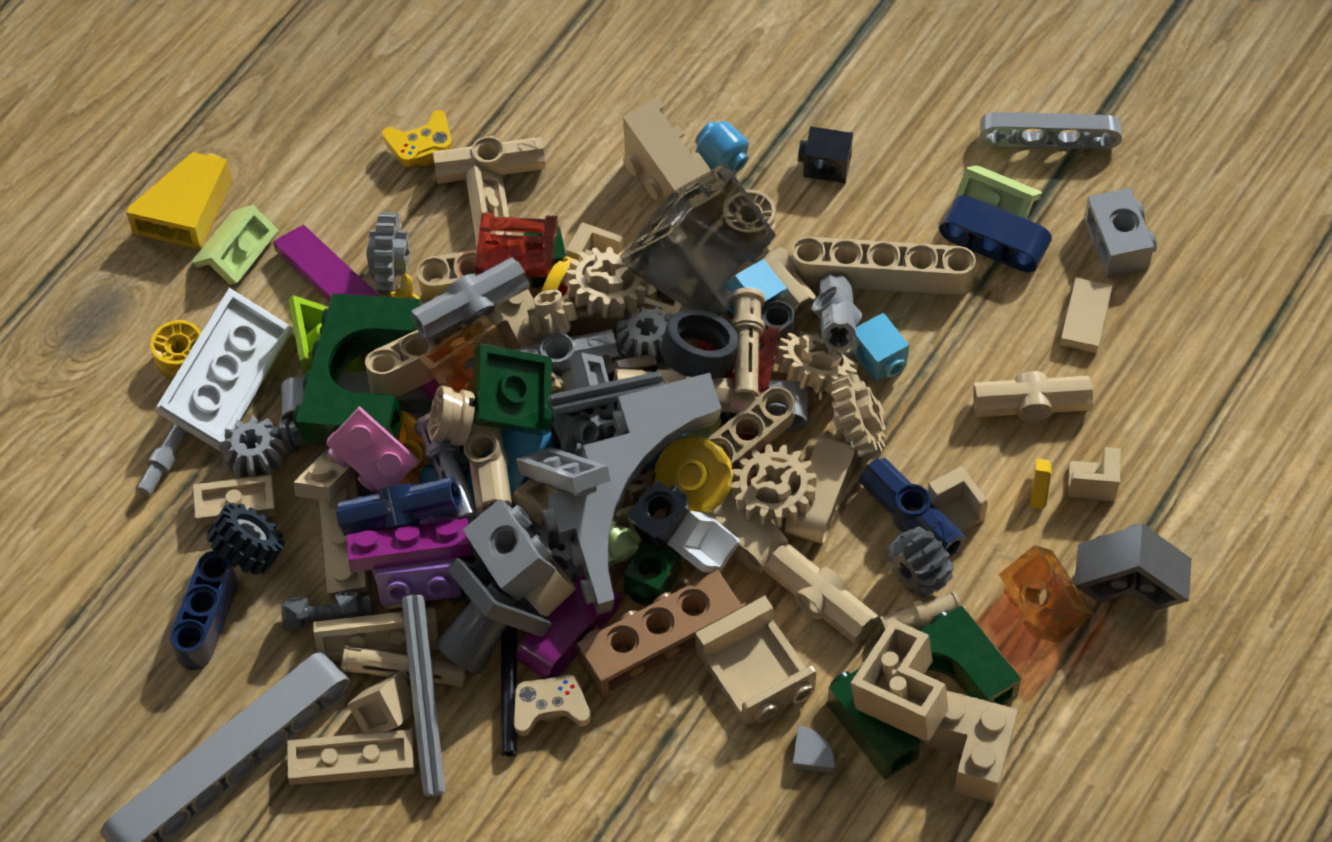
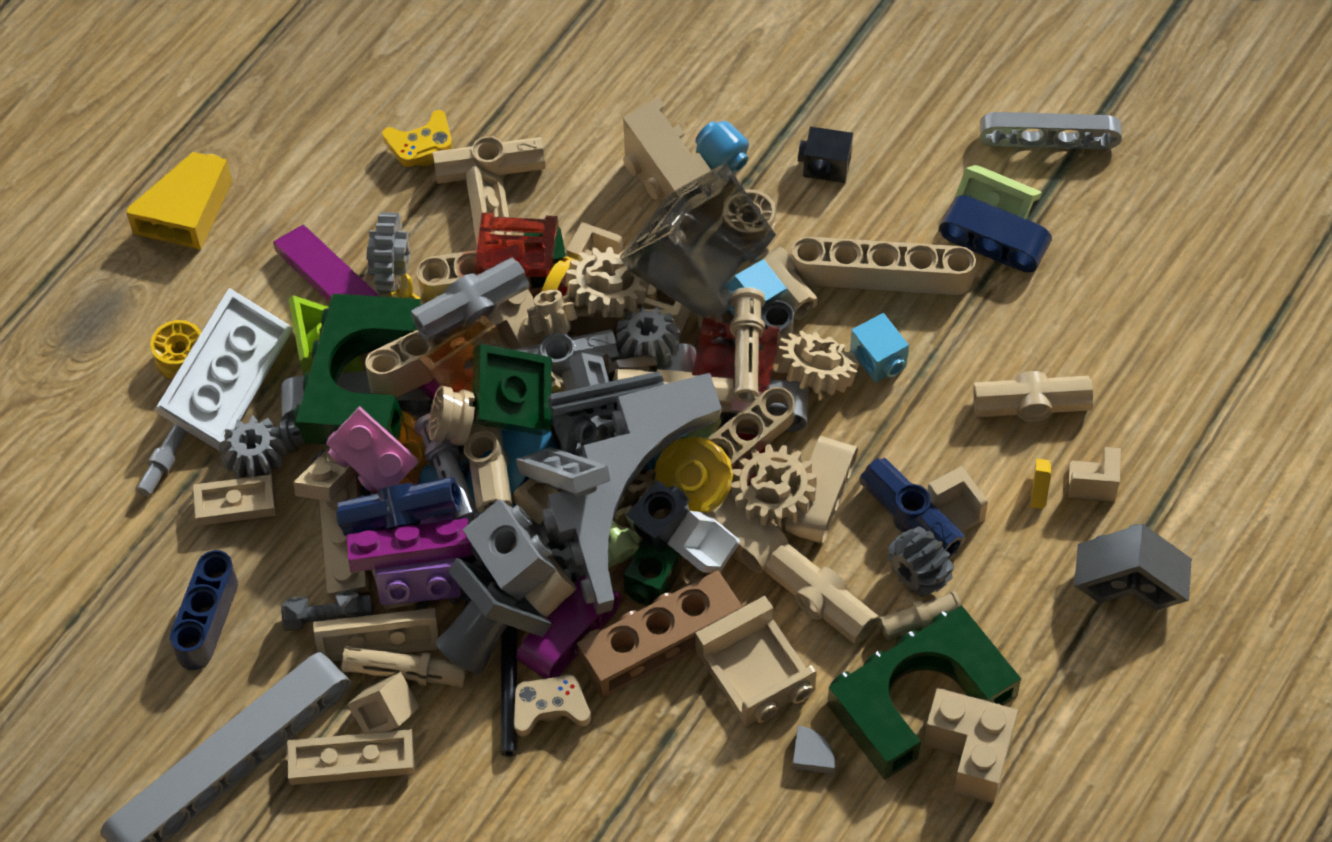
(236, 243): yellowish green panel -> none
(245, 538): black bush -> none
(423, 696): light grey axle -> none
(704, 327): black tyre -> none
(836, 312): light grey piece -> none
(858, 415): tan gear -> none
(894, 683): tan brick -> none
(1064, 605): clear orange brick -> none
(1086, 315): tan tile -> none
(1117, 250): light grey brick -> none

